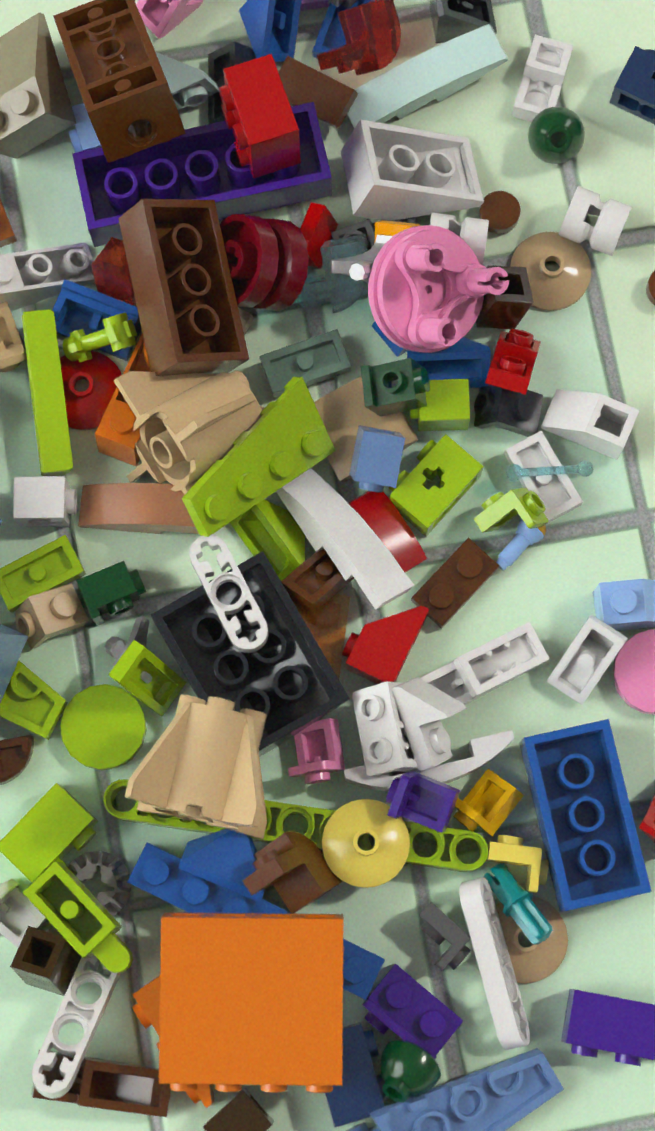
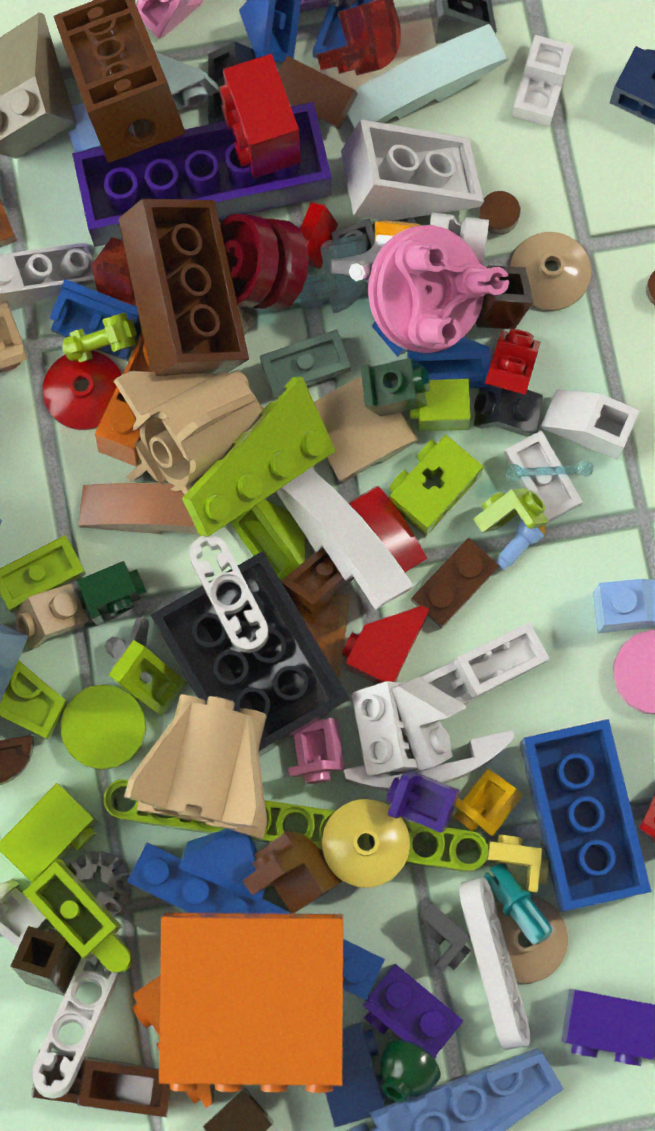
(43, 501): white brick -> none
(47, 392): lime slope -> none
(376, 458): medium blue brick -> none
(556, 135): dark green brick -> none
(586, 659): white slope -> none
(608, 226): white wheel -> none

